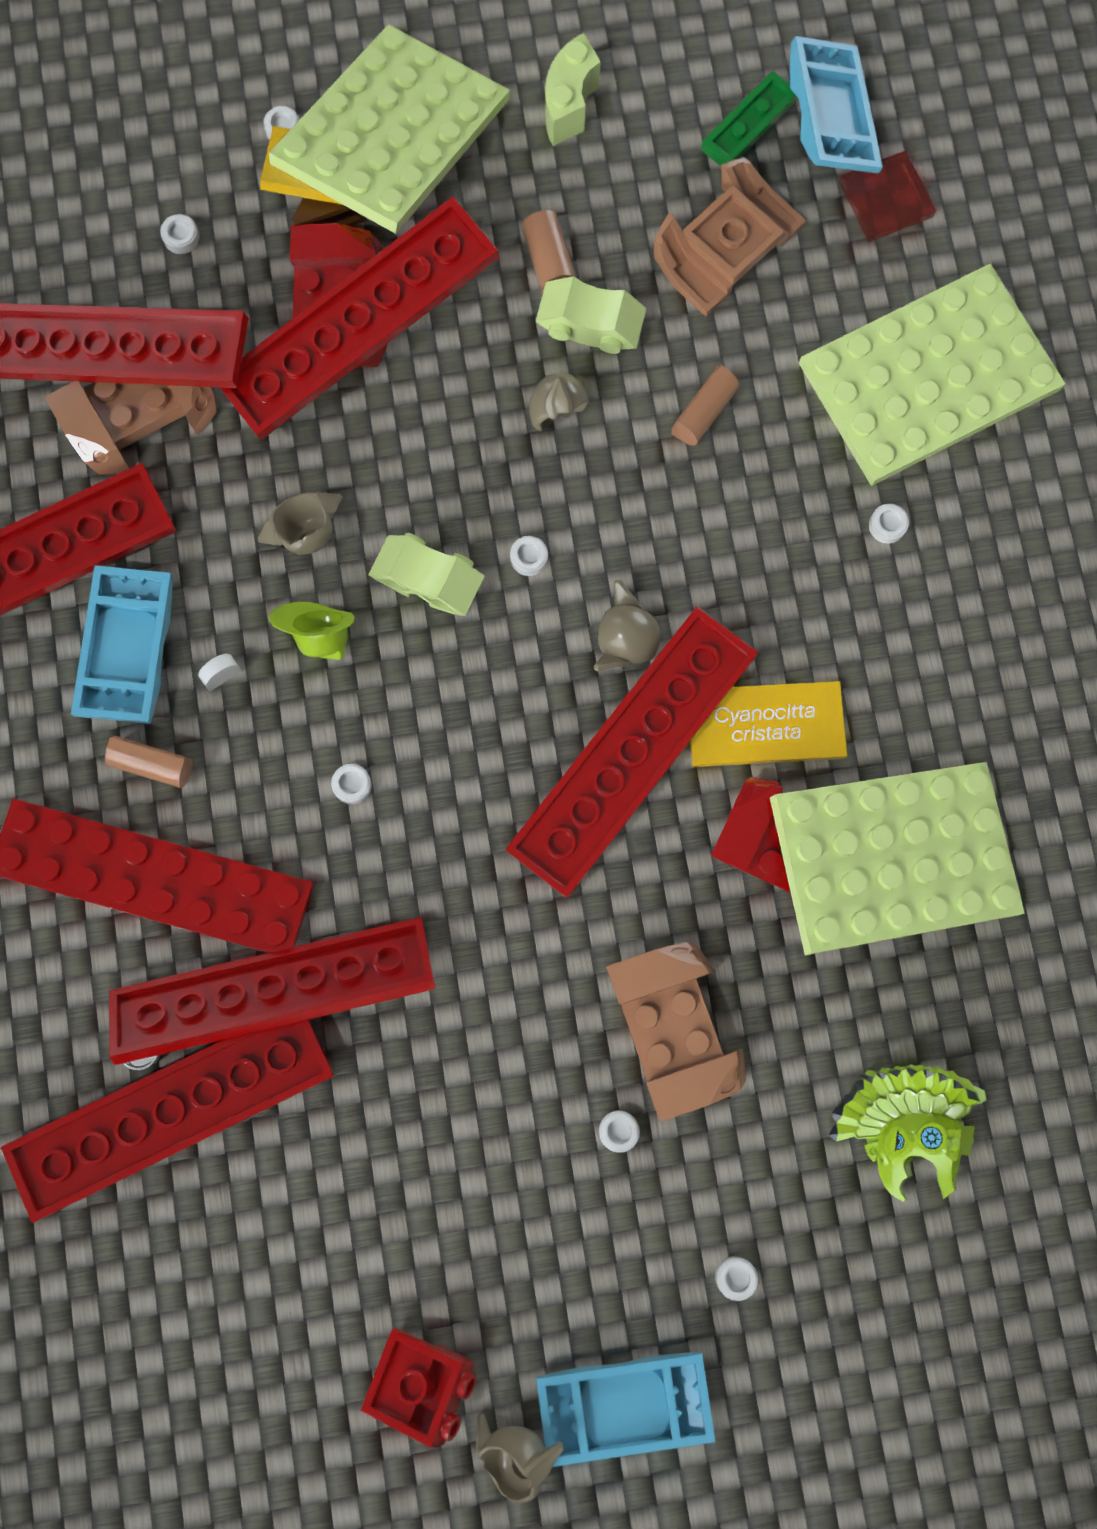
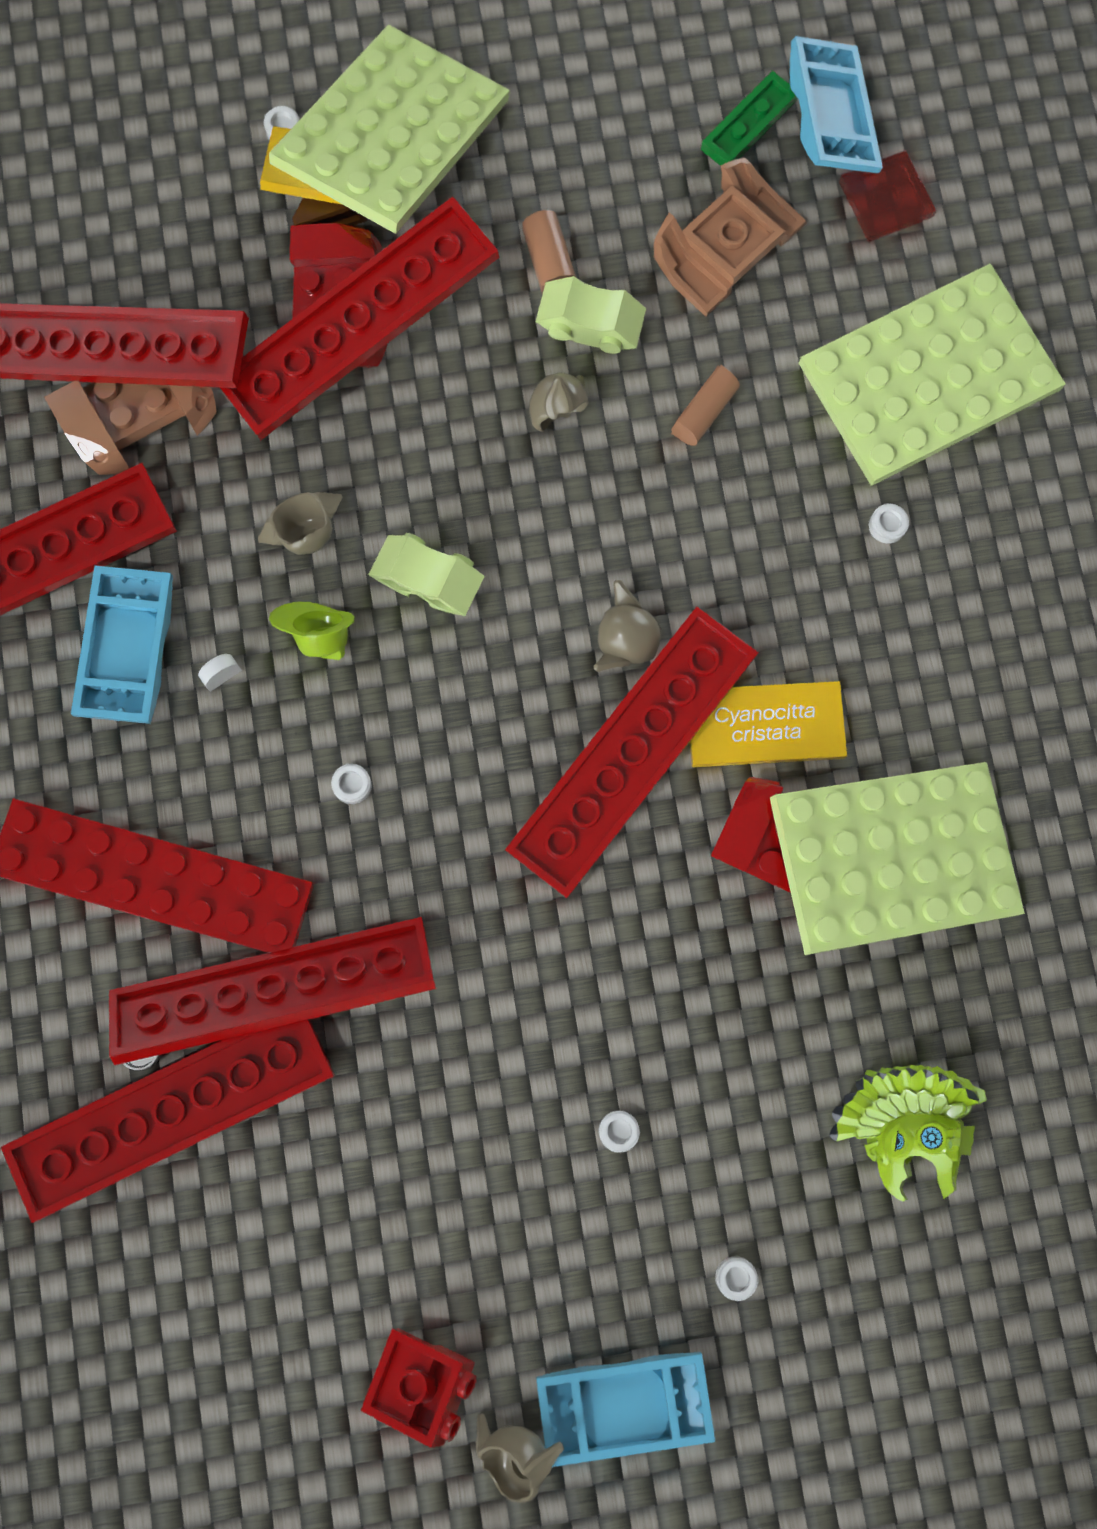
(148, 761): nougat brick -> none
(179, 234): white tile -> none
(528, 555): white tile -> none
(568, 84): yellowish green brick -> none
(675, 1029): nougat piece -> none

